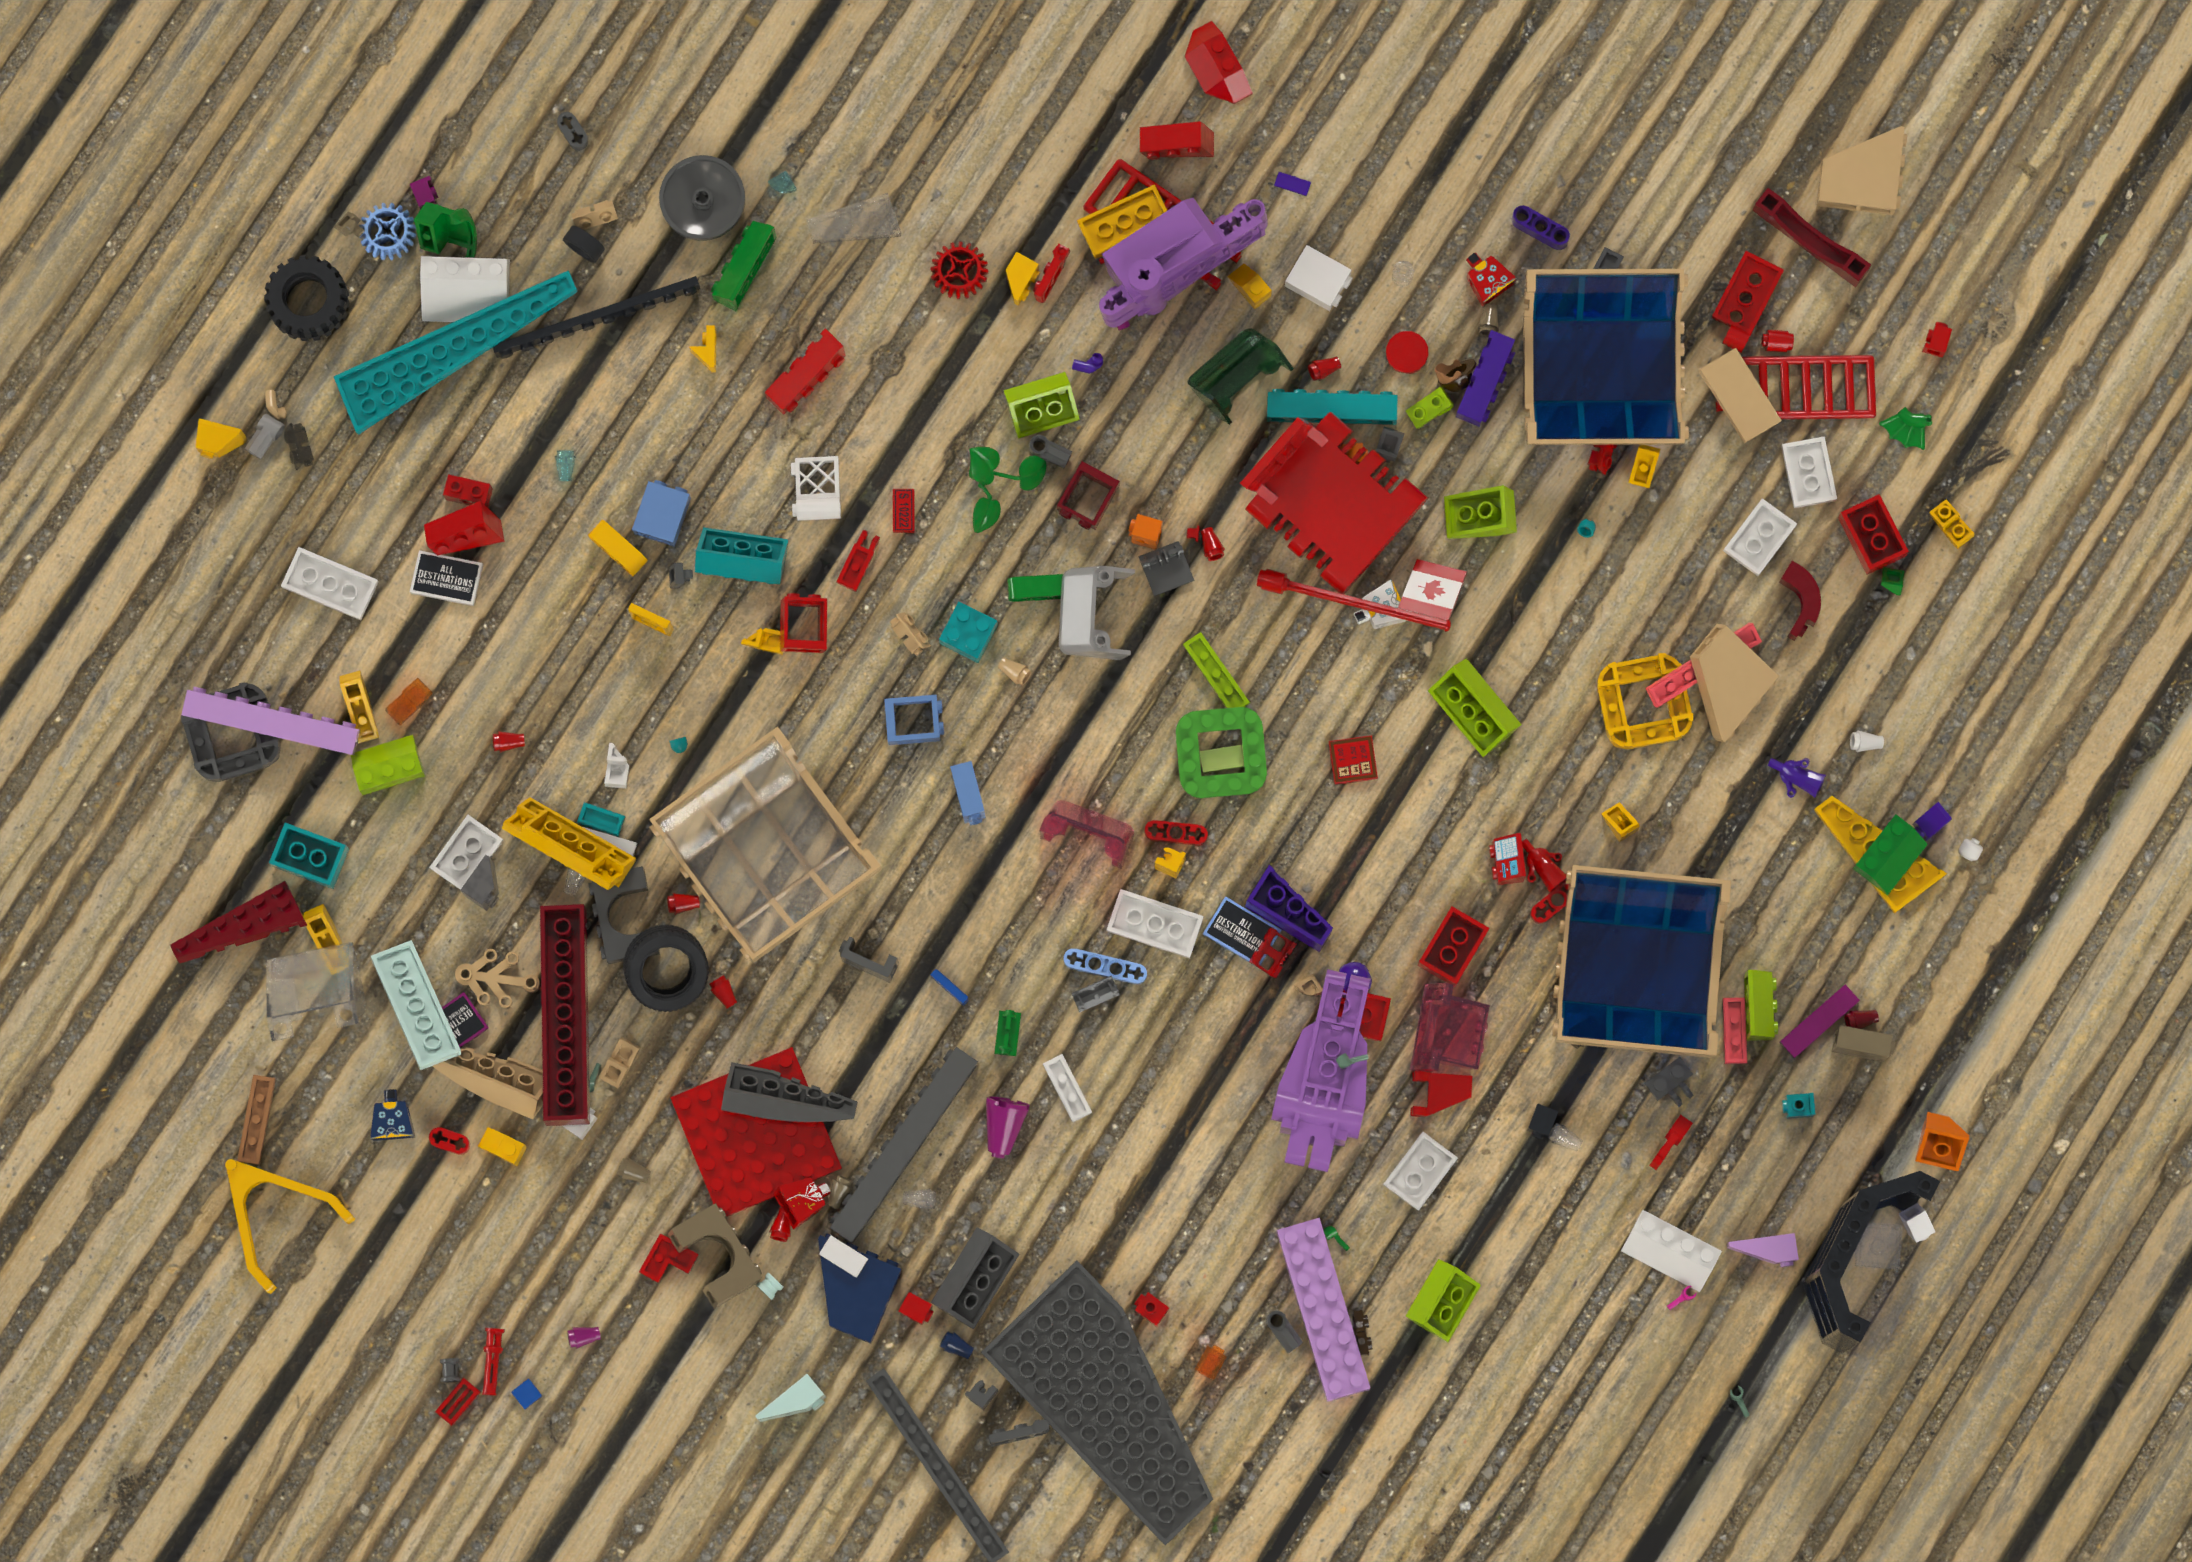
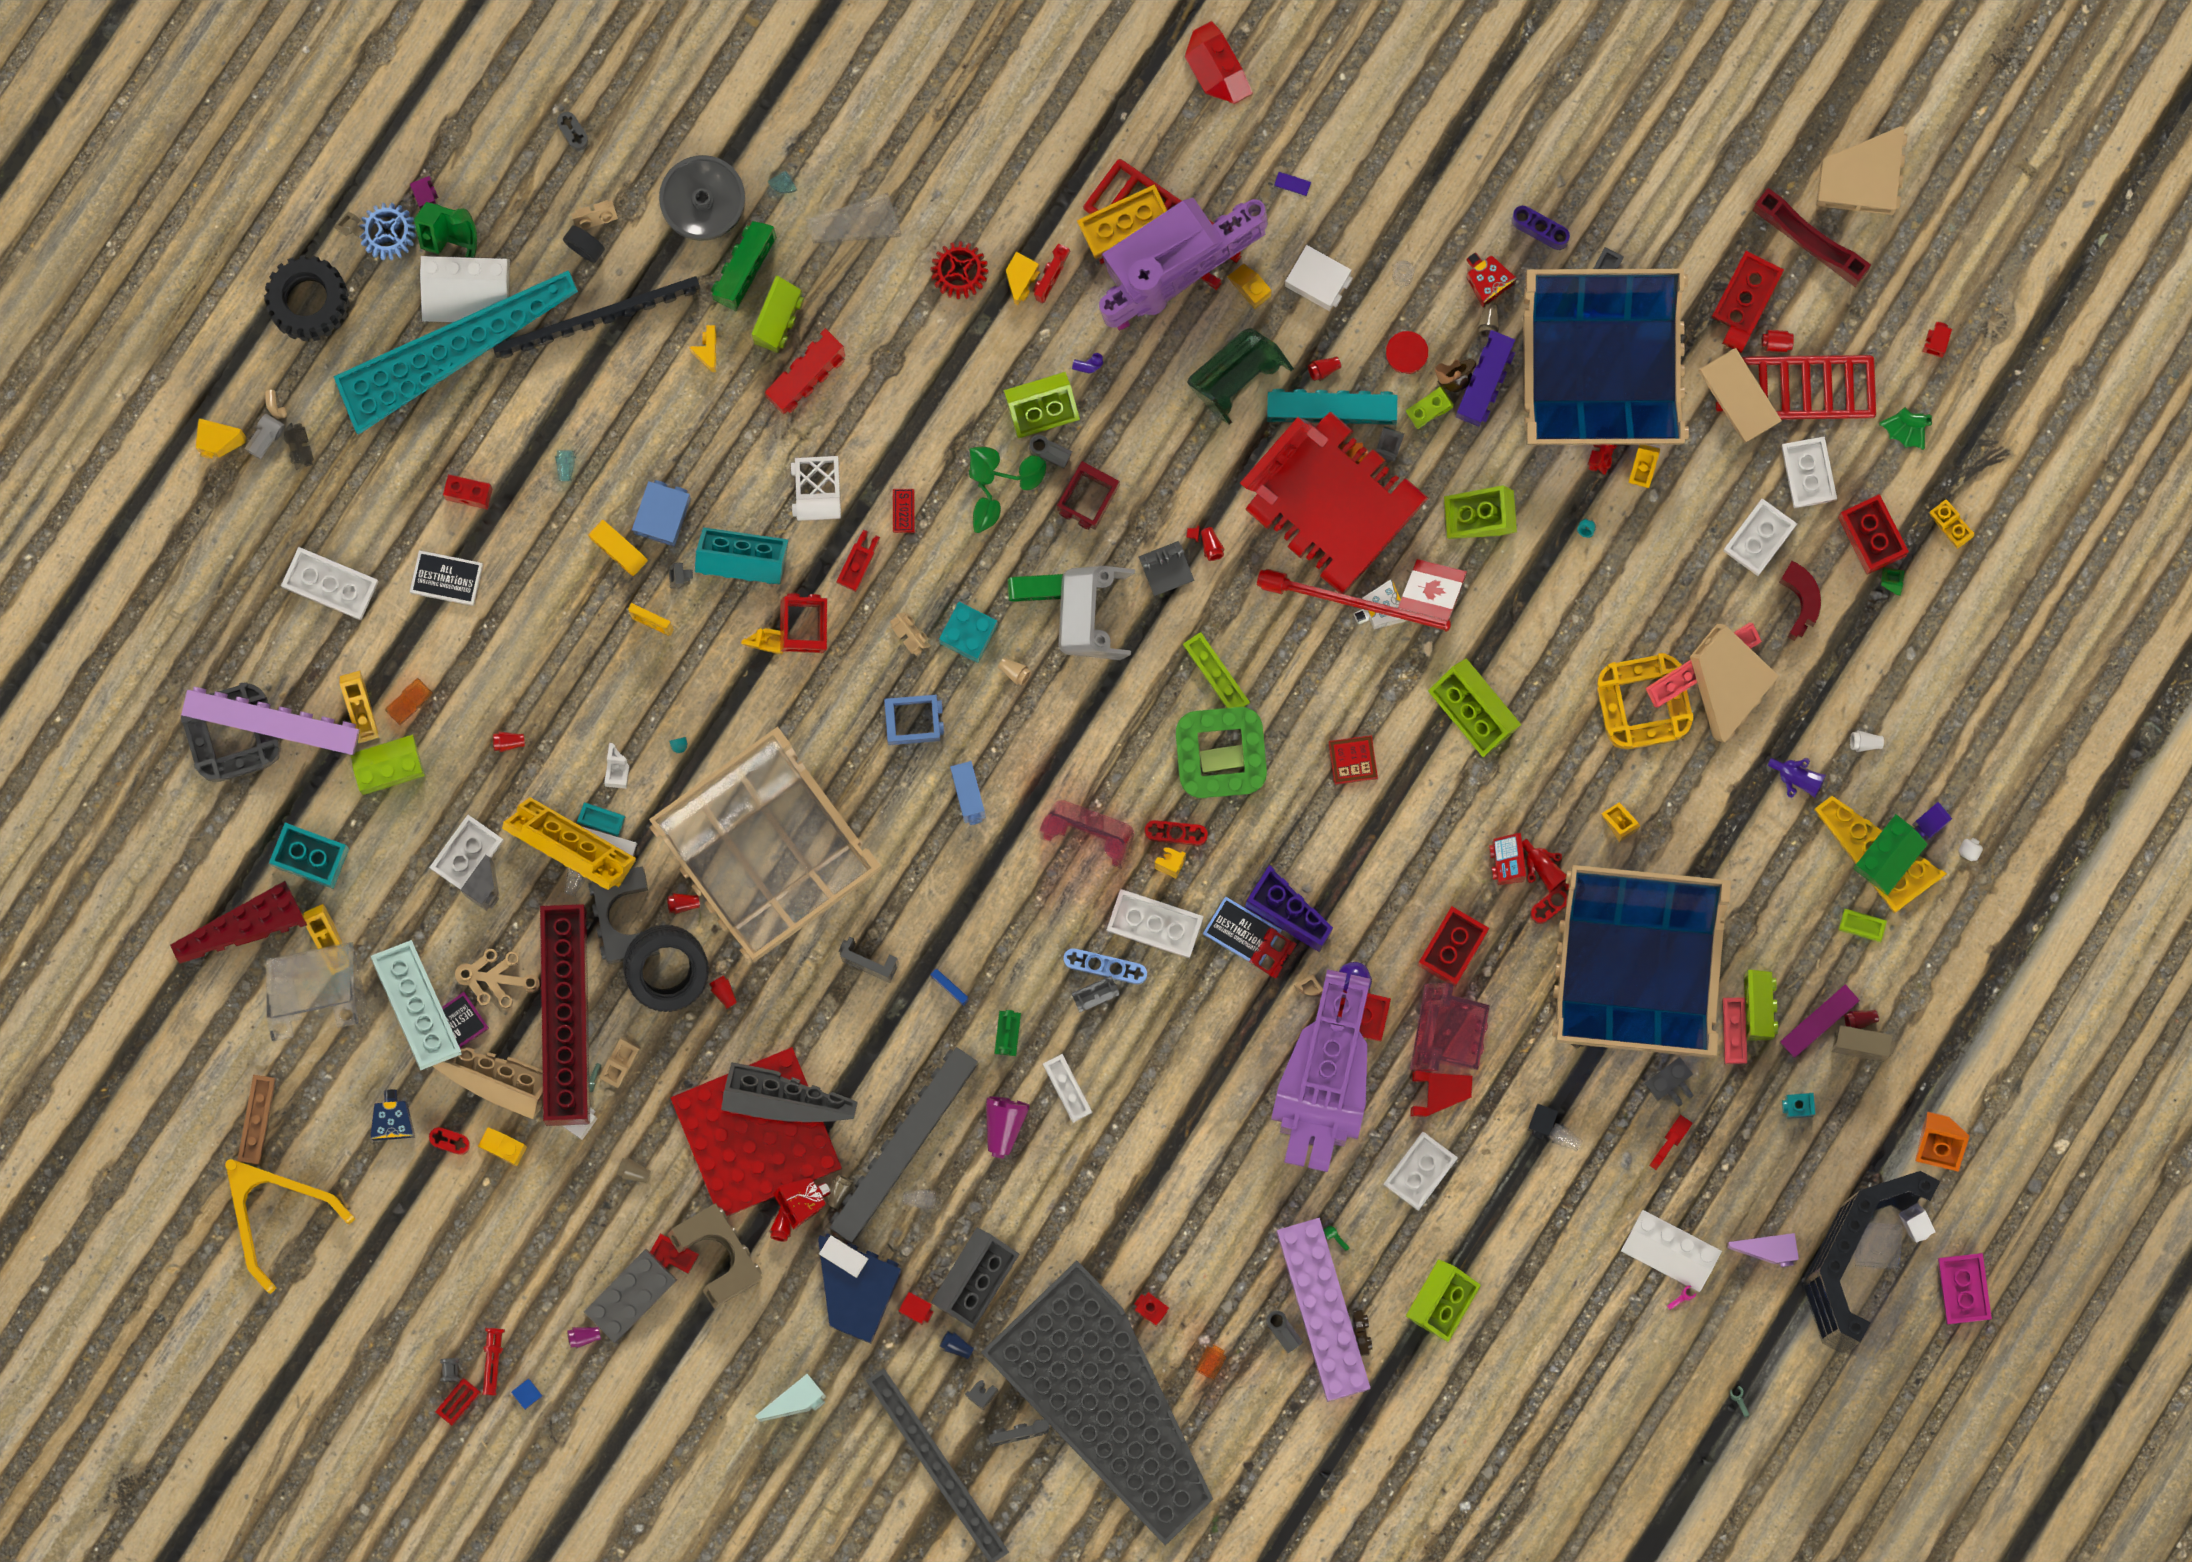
(464, 530): red wedge -> none
(630, 1295): none -> dark grey plate
(769, 1286): light aqua wheel -> none
(777, 315): none -> lime slope
(1146, 531): orange brick -> none
(1177, 140): red wedge -> none
(1344, 1061): sand green hand -> none
(1862, 925): none -> lime tile
(1964, 1288): none -> dark pink plate

